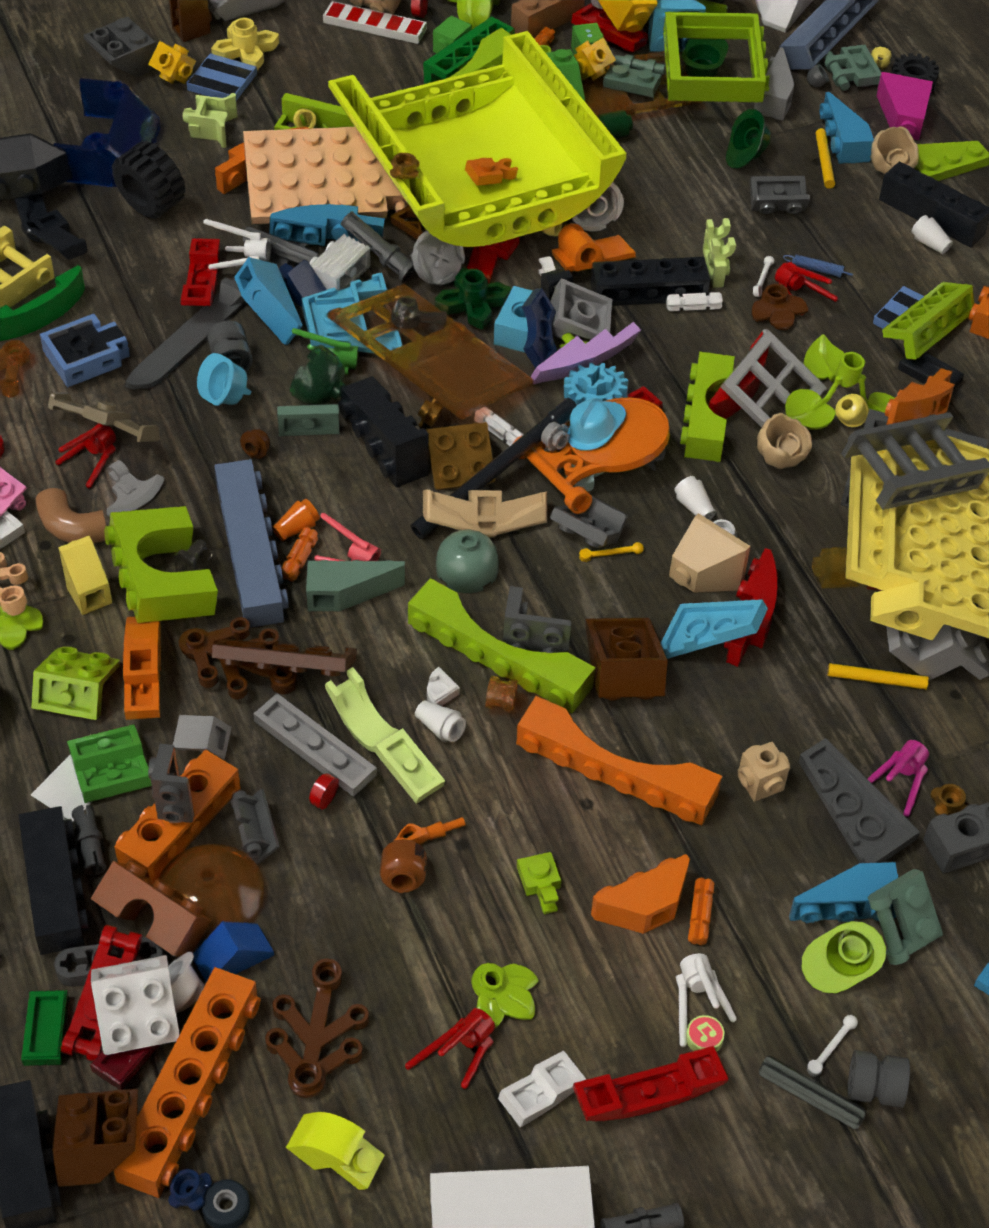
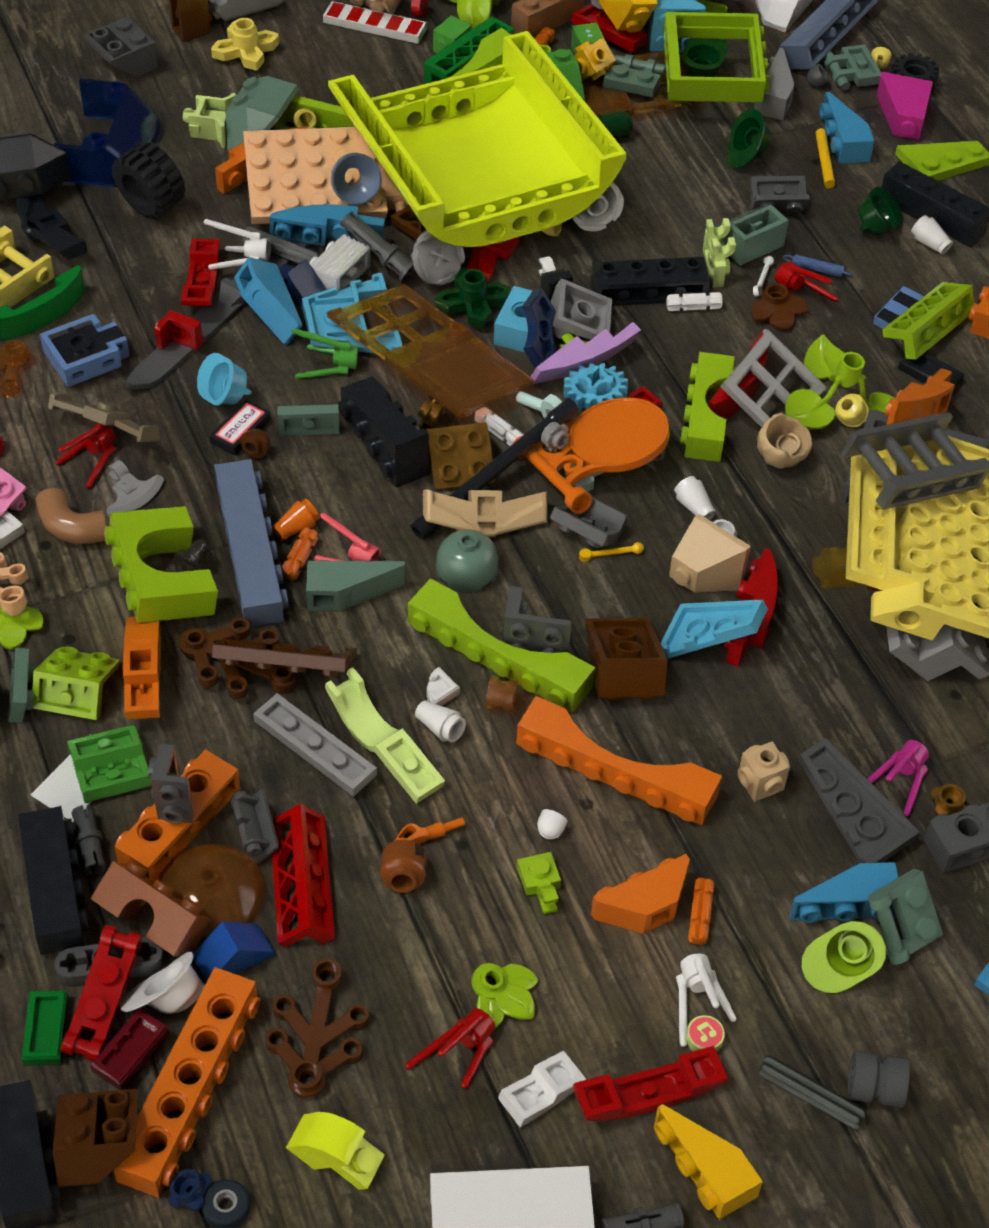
(21, 675): none -> sand green plate
(85, 575): light yellow slope -> none
(134, 1005): white bracket -> none
(172, 62): yellow brick -> none
(179, 329): none -> red bracket
(202, 733): light grey panel -> none
(221, 77): tile -> none
(231, 341): dark grey wheel -> none
(244, 418): none -> tile
(257, 107): none -> sand green wedge
(309, 871): none -> red fence
(320, 378): clear green cylinder -> none
(323, 791): red tile -> none
(367, 184): none -> sand blue piece
(404, 166): pearl gold plate -> none
(407, 314): clear smoke bar -> none
(486, 171): orange plate -> none
(538, 404): none -> light aqua bar
(551, 824): none -> white hinge
(579, 250): orange piece -> none
(594, 423): medium azure piece -> none
(715, 1165): none -> yellow slope
(757, 233): none -> sand green slope
(816, 1066): white hinge -> none
(877, 676): yellow bar -> none
(879, 212): none -> dark green piece
(893, 146): tan hair -> none

